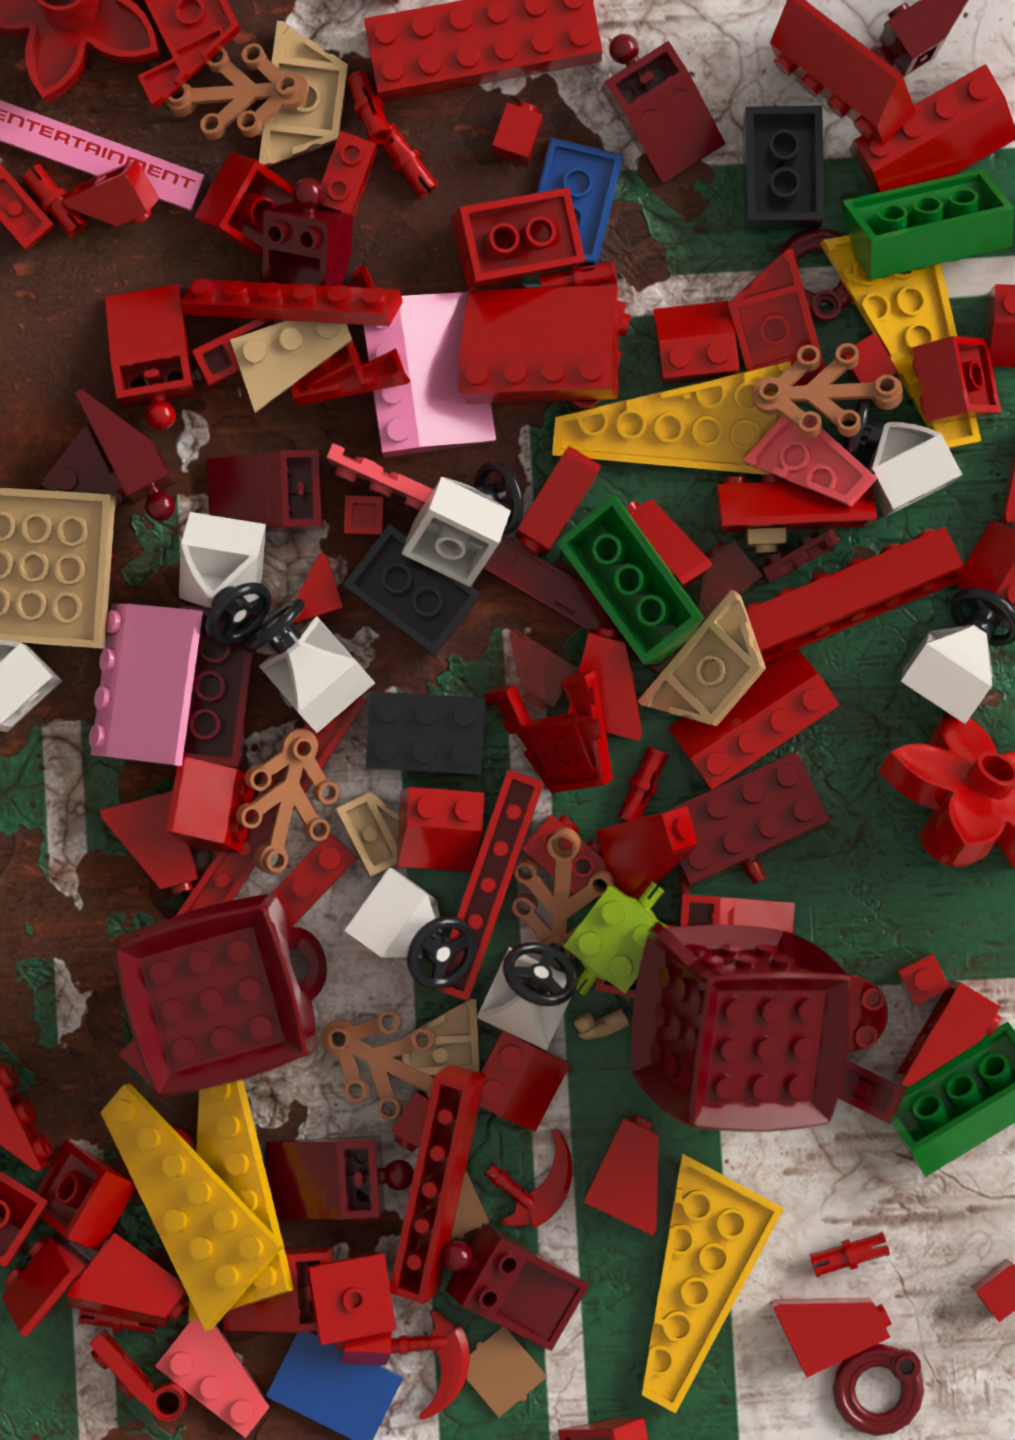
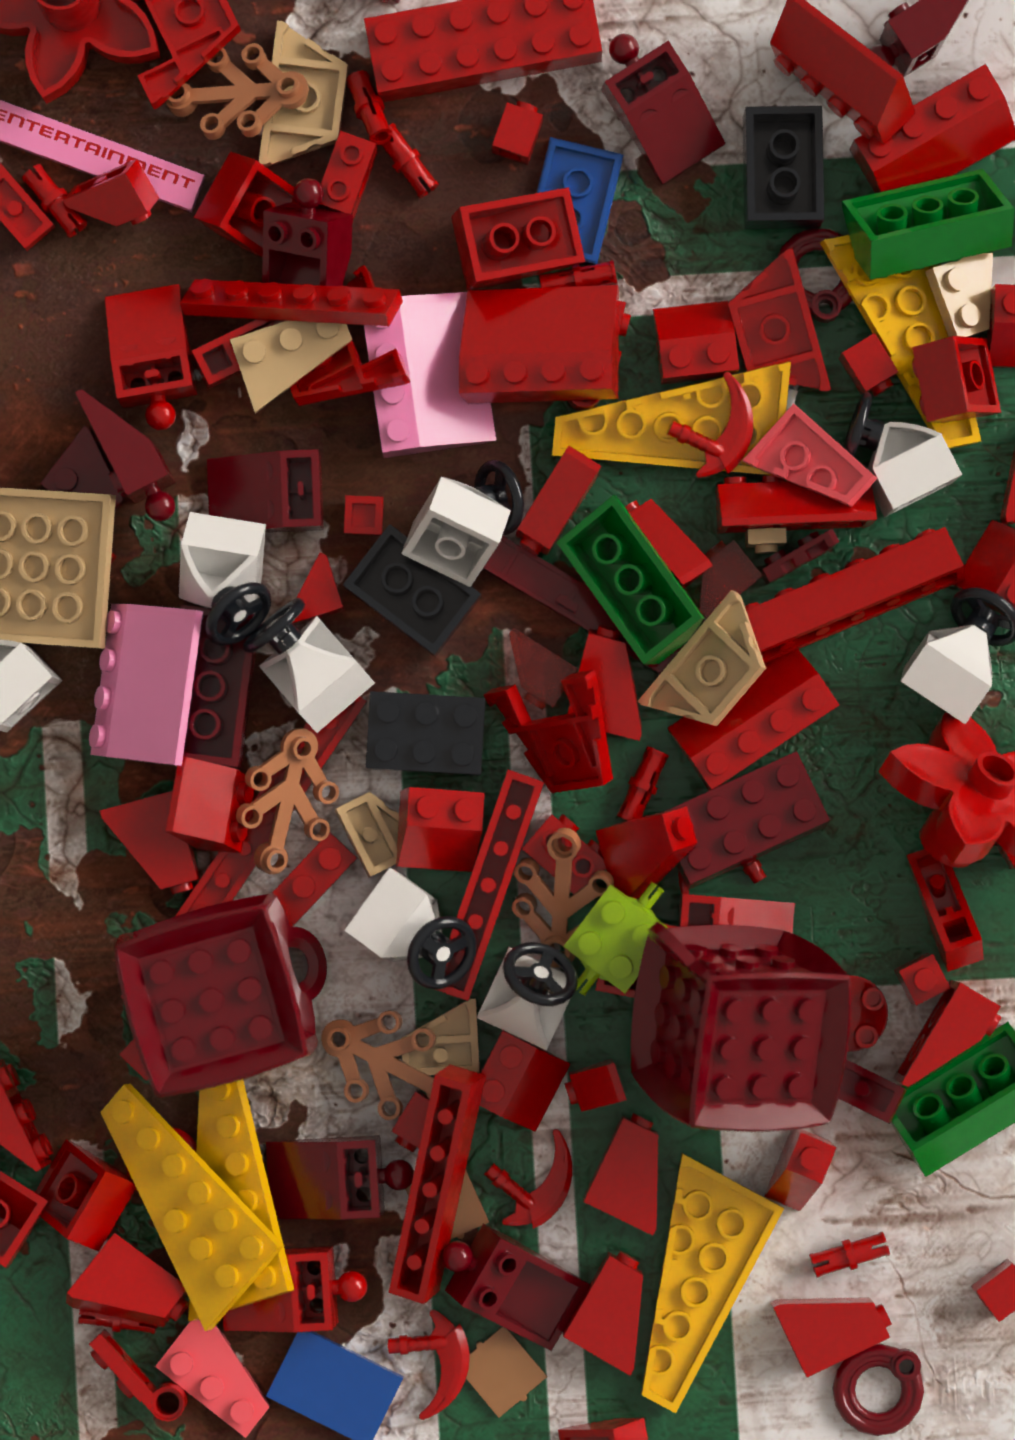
(42, 1282): red slope -> none
(351, 1298): red plate -> none
(366, 1350): red brick -> none
(381, 482): coral wing -> none
(595, 1086): none -> red slope
(602, 1027): tan arm -> none
(609, 1313): none -> red slope
(734, 441): none -> red piece
(800, 1169): none -> red slope
(821, 392): nougat plant -> none
(946, 911): none -> red slope
(963, 294): none -> tan wing

